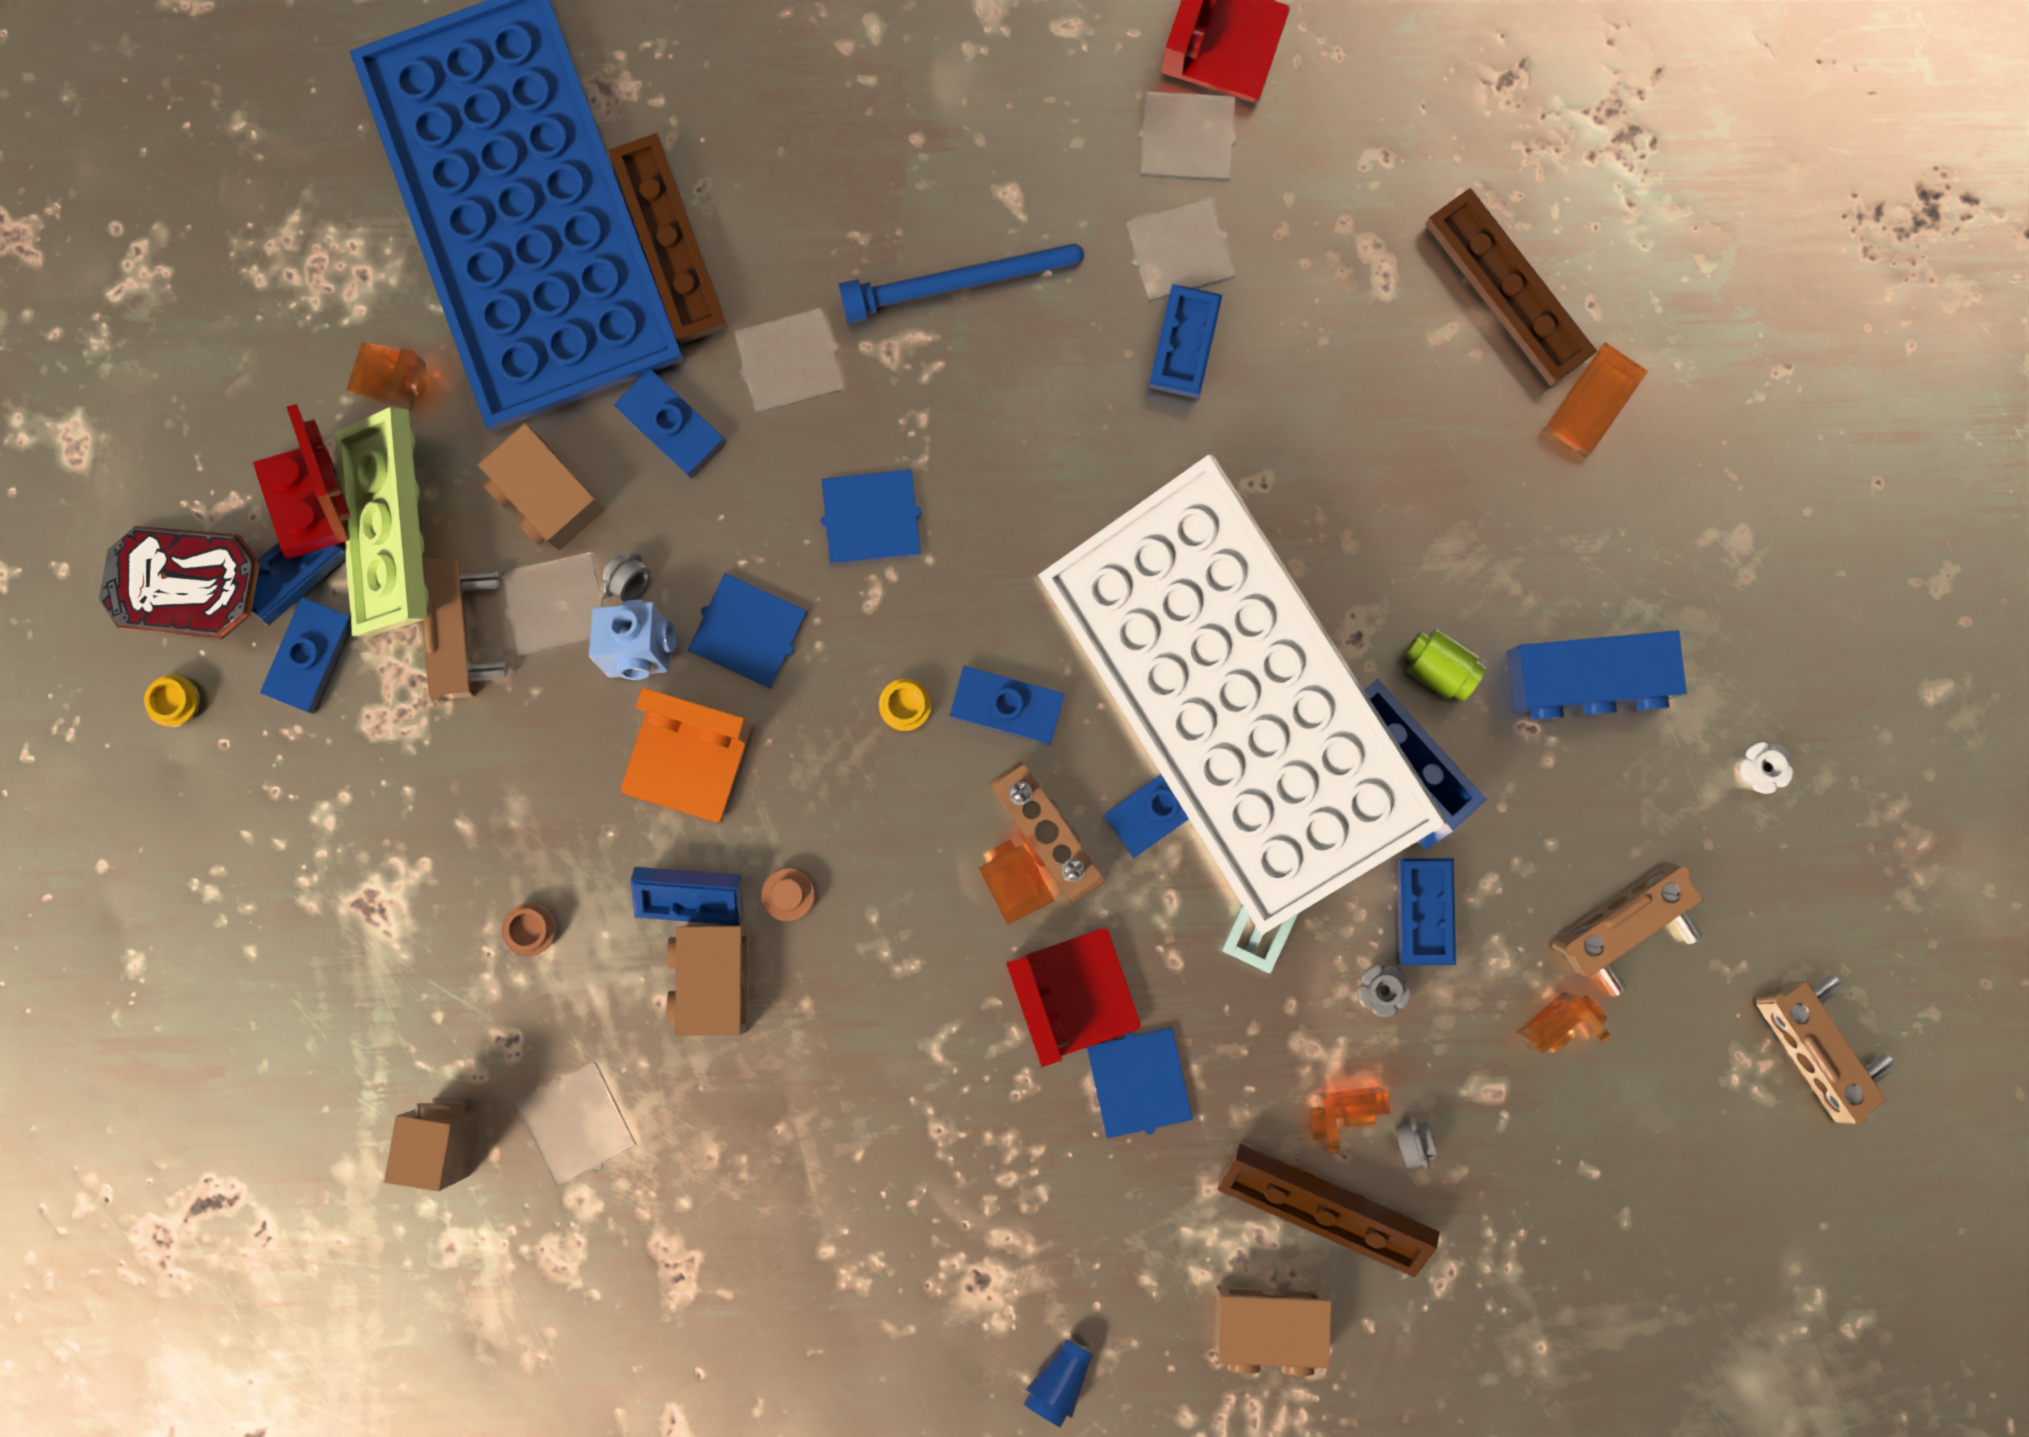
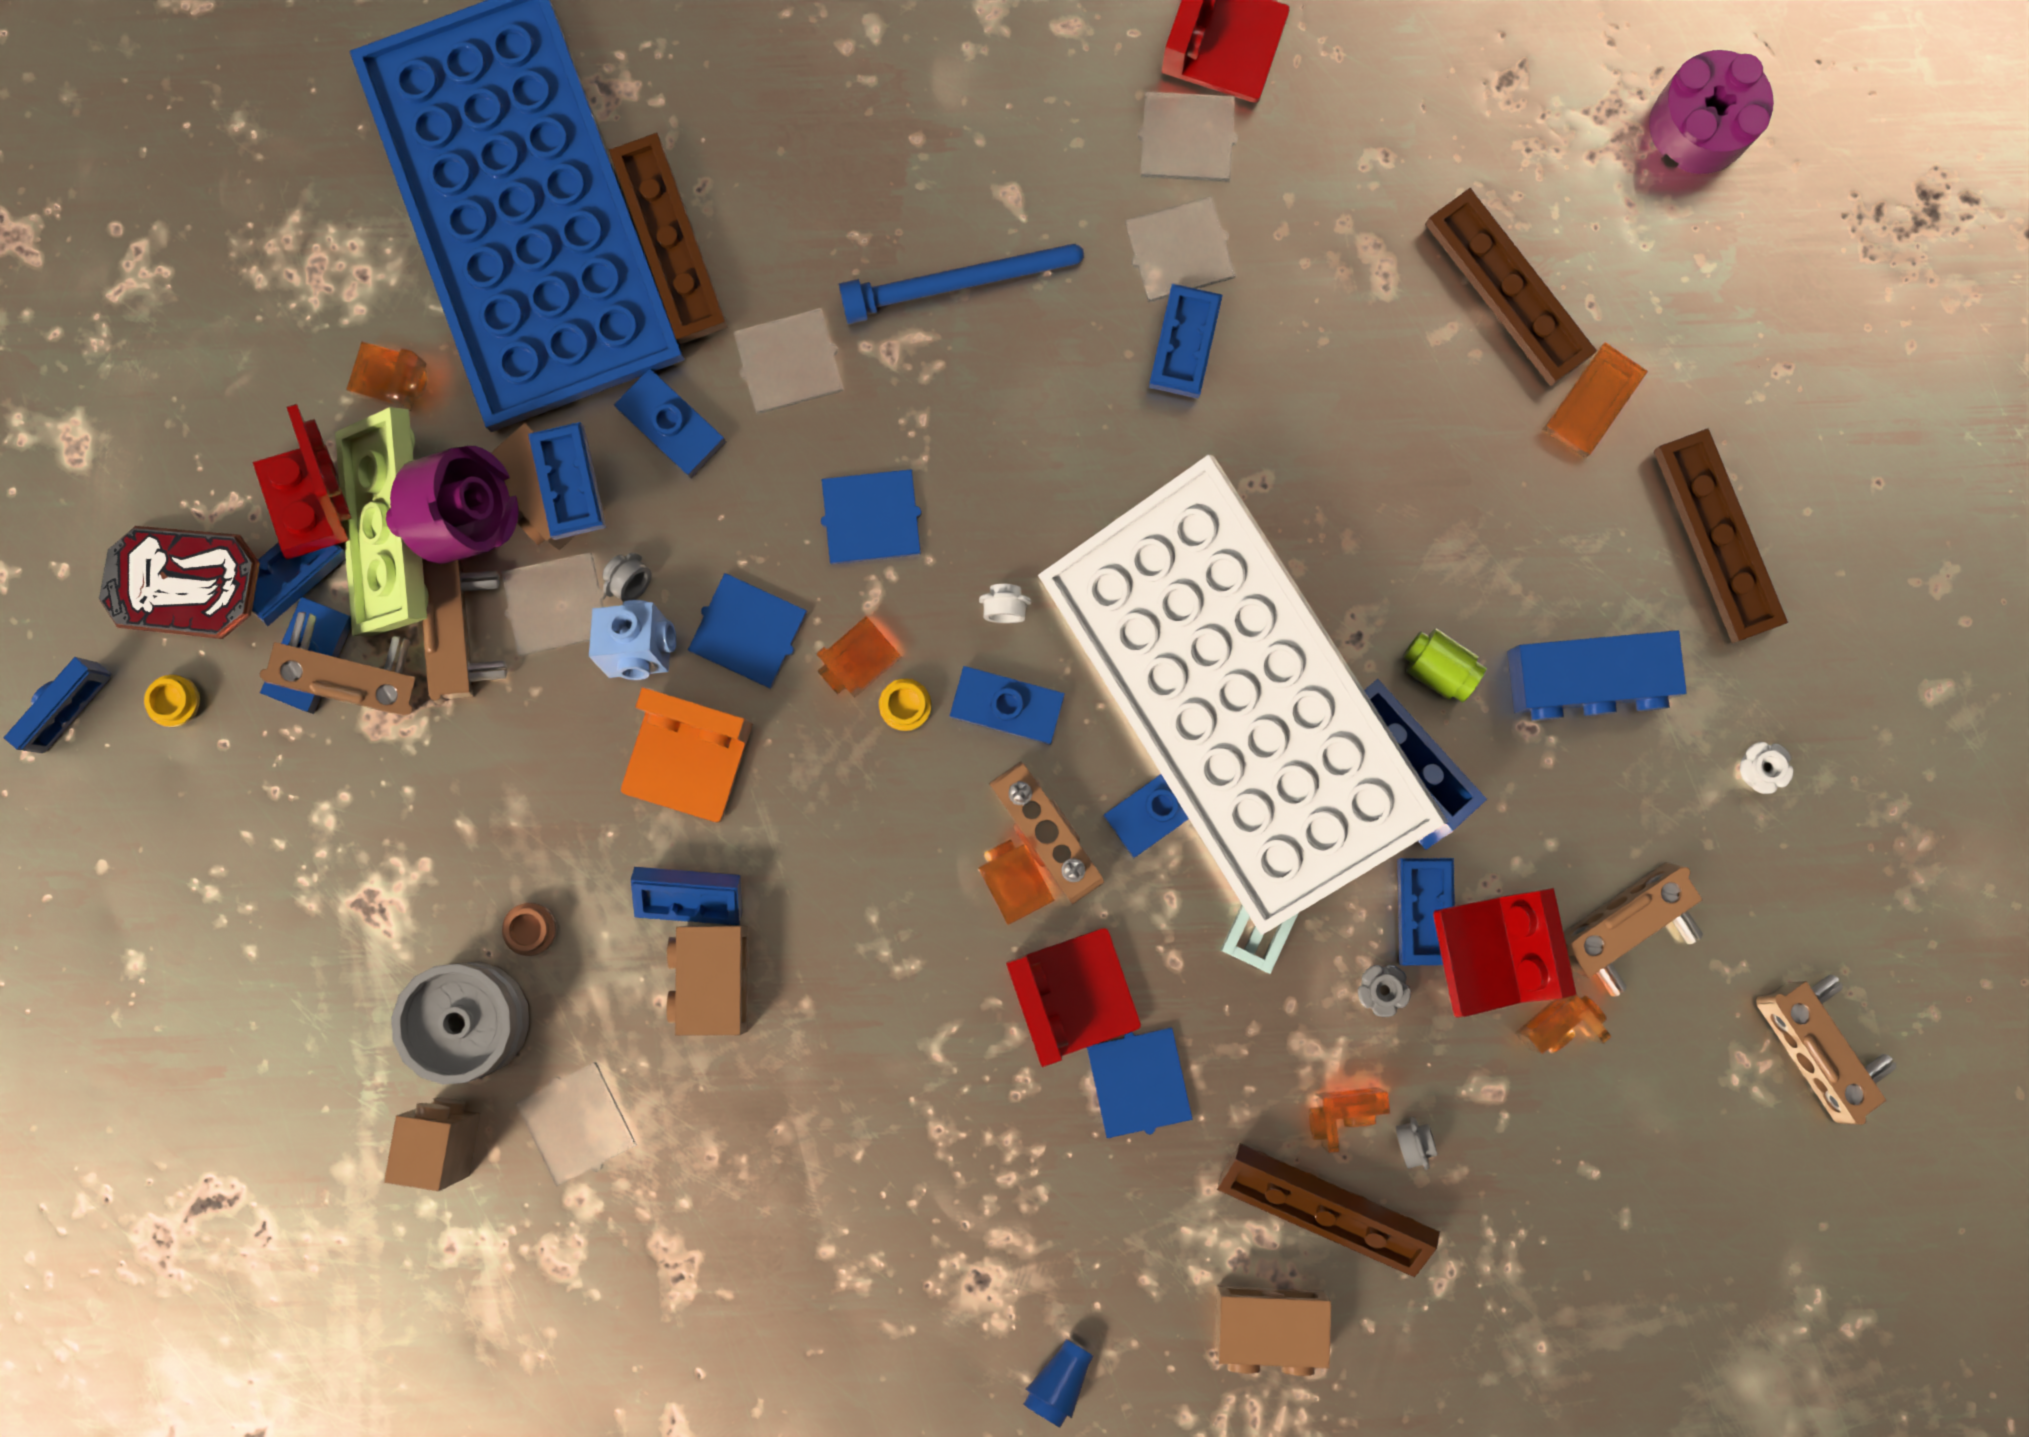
(57, 705): none -> blue plate
(338, 677): none -> medium nougat piece
(431, 1033): none -> light grey wheel
(452, 504): none -> magenta brick
(567, 480): none -> blue plate
(788, 894): nougat plate -> none
(857, 658): none -> clear orange bracket
(1004, 604): none -> white plate
(1504, 952): none -> red bracket
(1712, 110): none -> magenta brick
(1720, 536): none -> reddish brown plate

